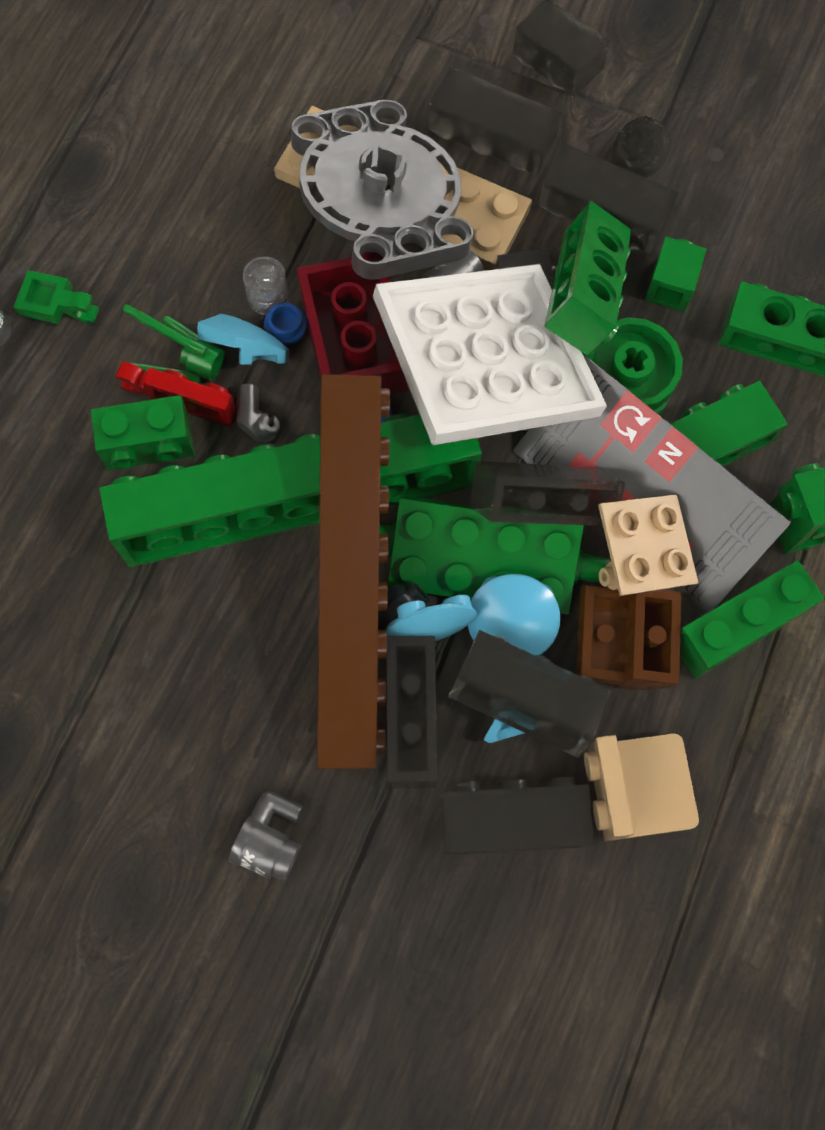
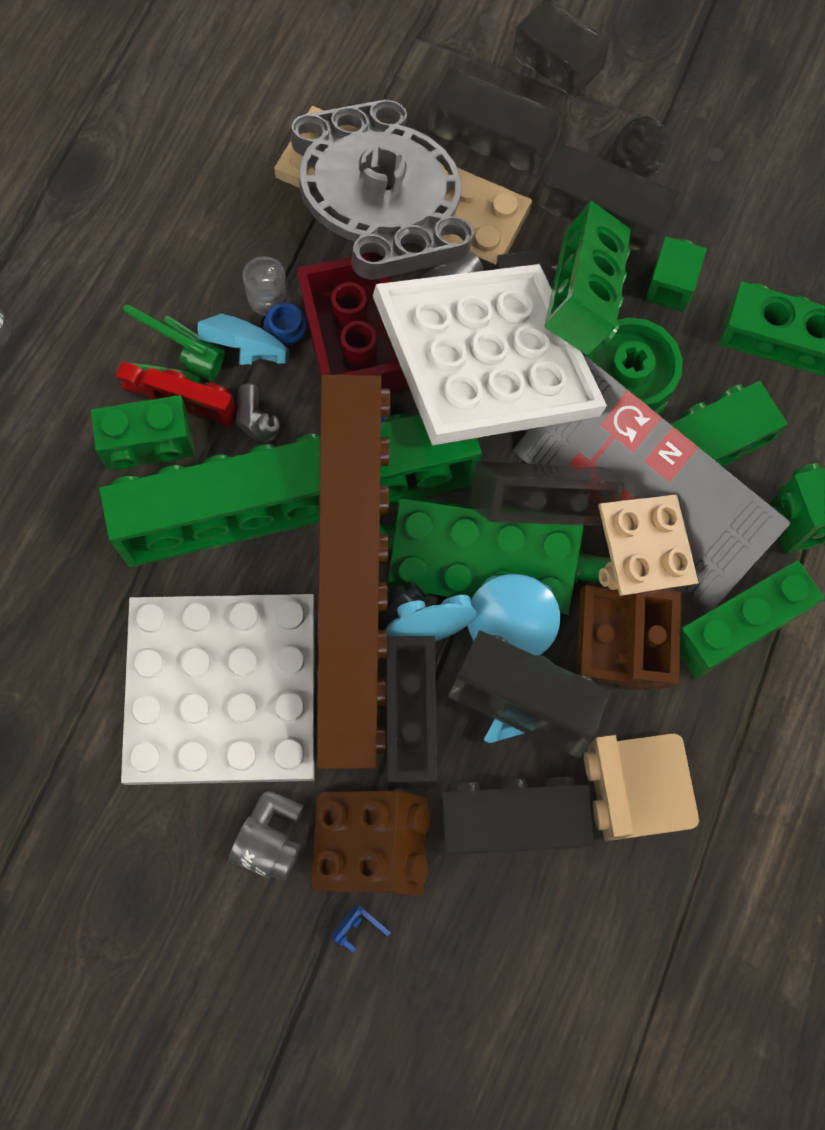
(50, 296): green plate -> none
(220, 690): none -> white plate
(352, 918): none -> blue piece
(370, 842): none -> reddish brown bracket

